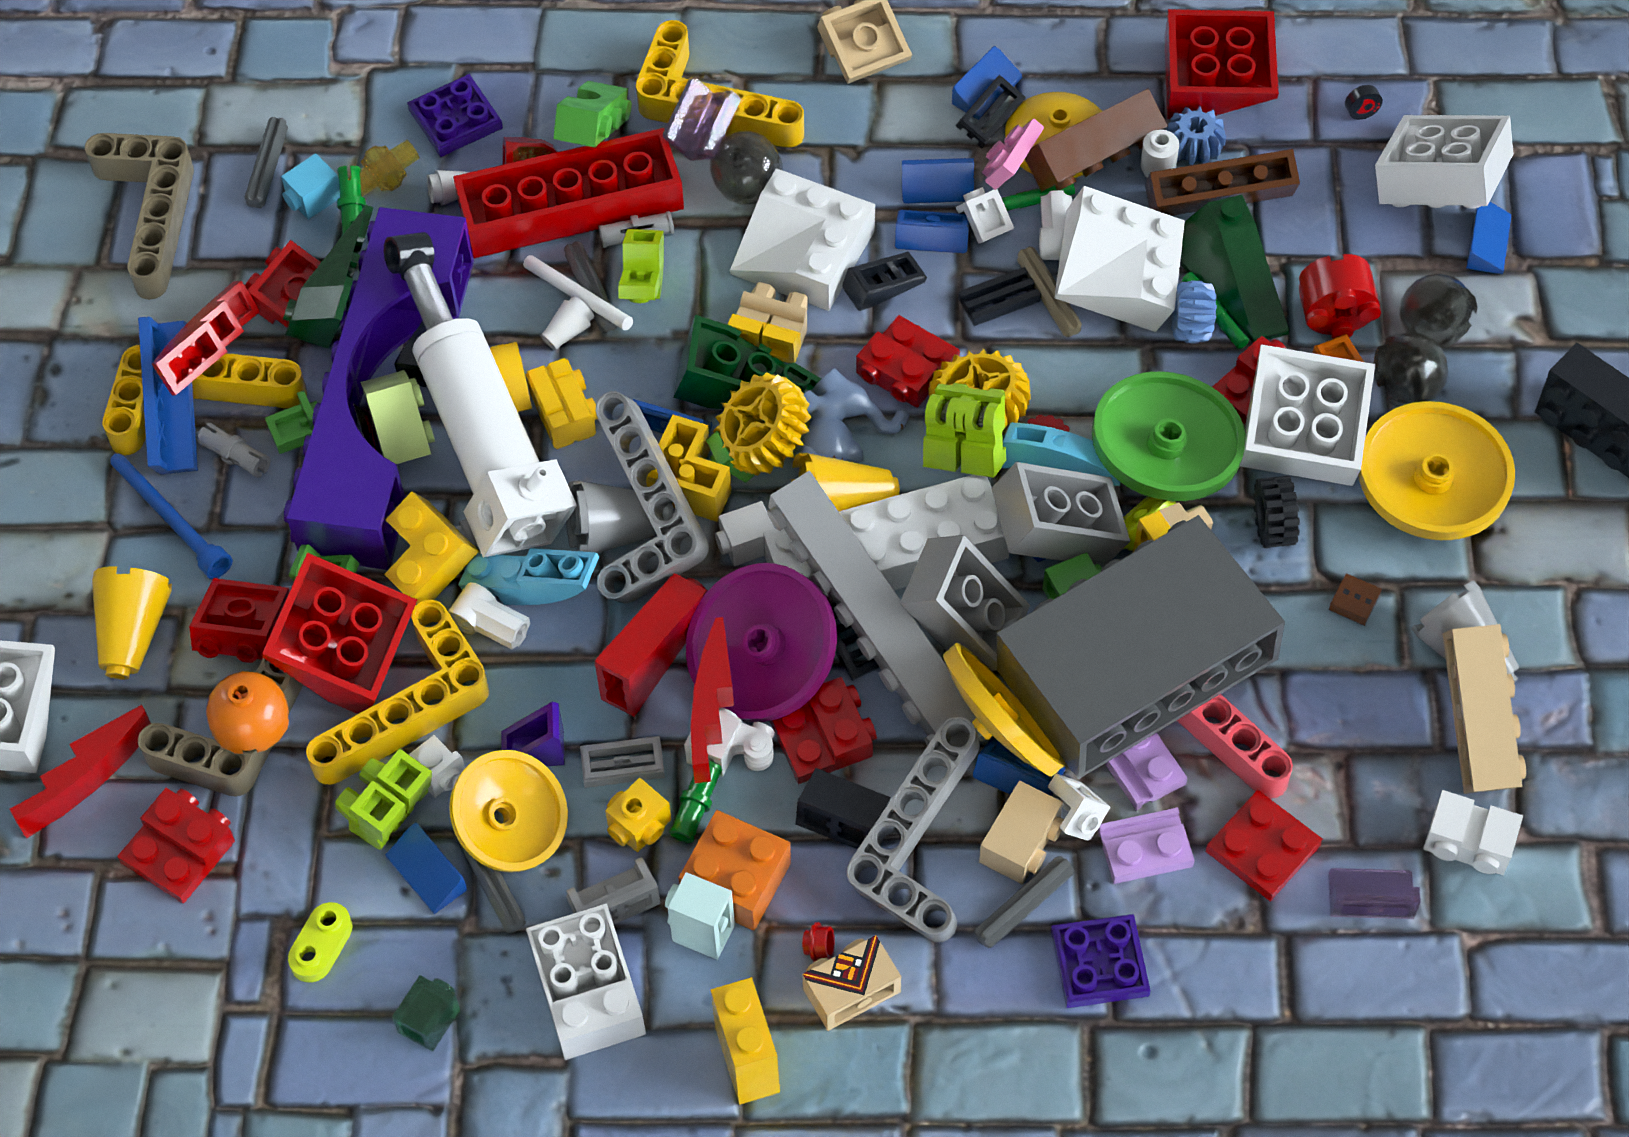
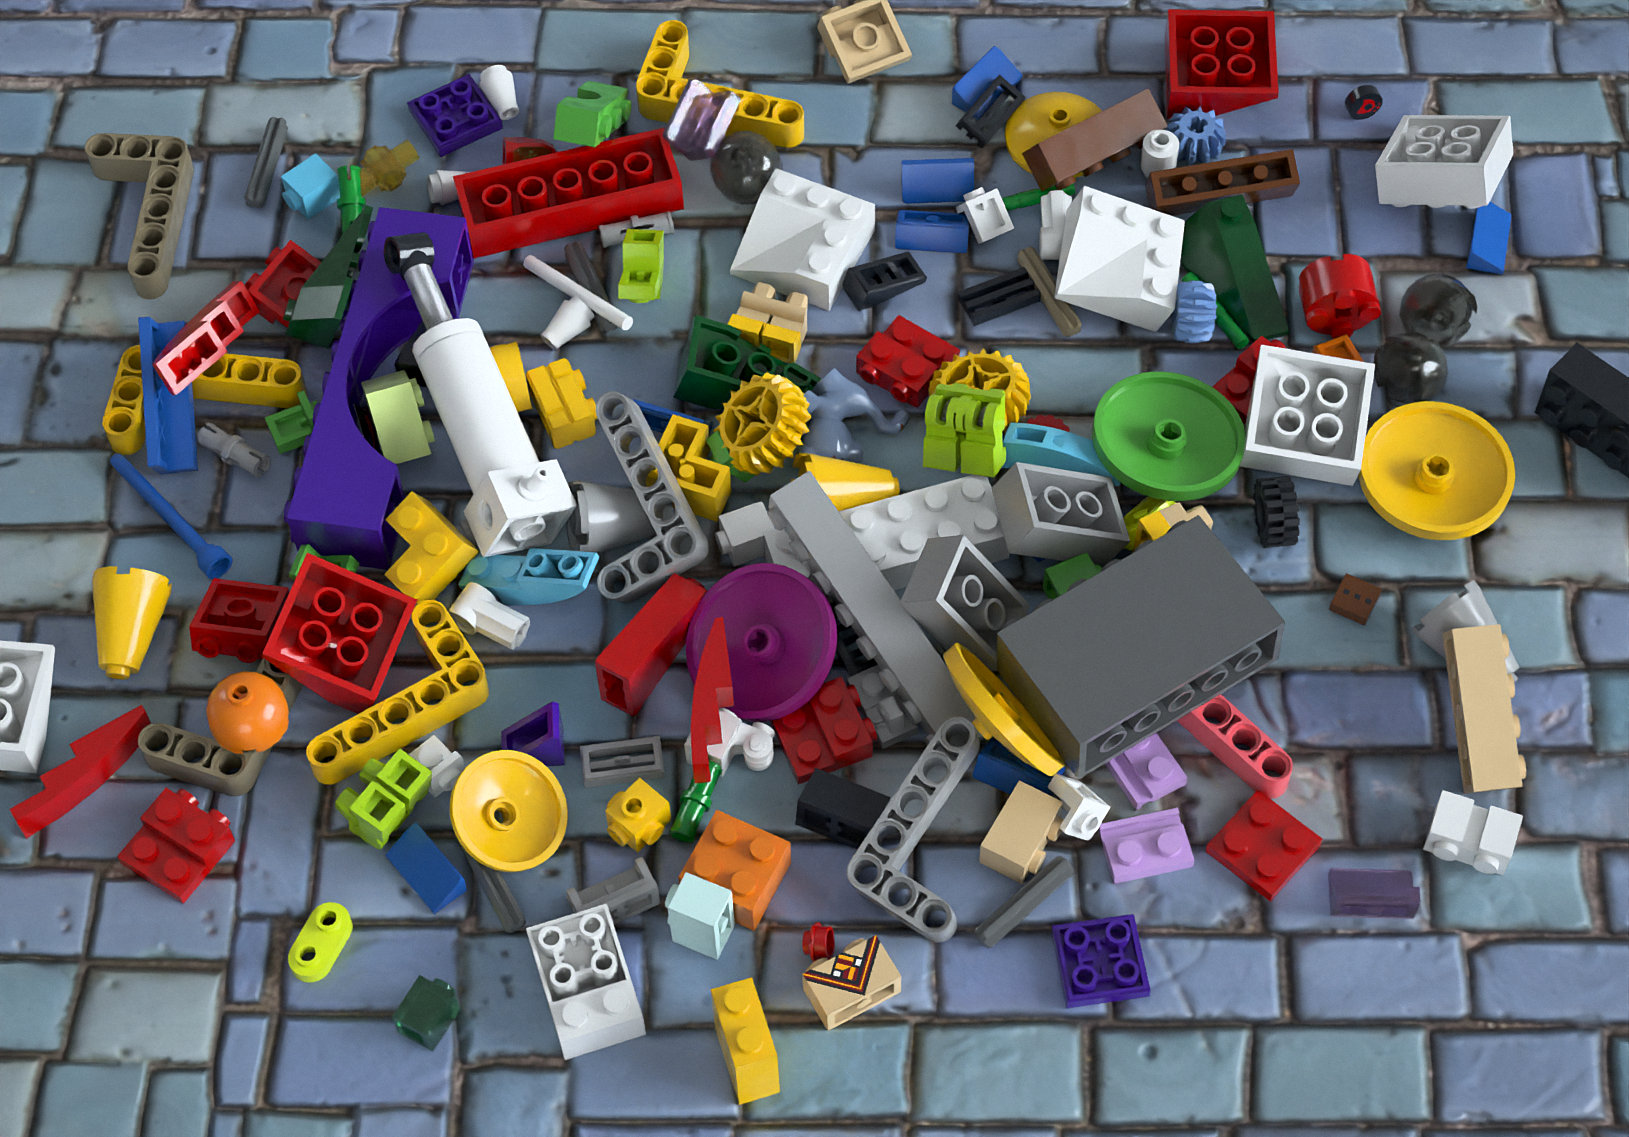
(499, 89): none -> white cone
(882, 707): none -> light grey hinge
(1007, 157): bright pink plate -> none

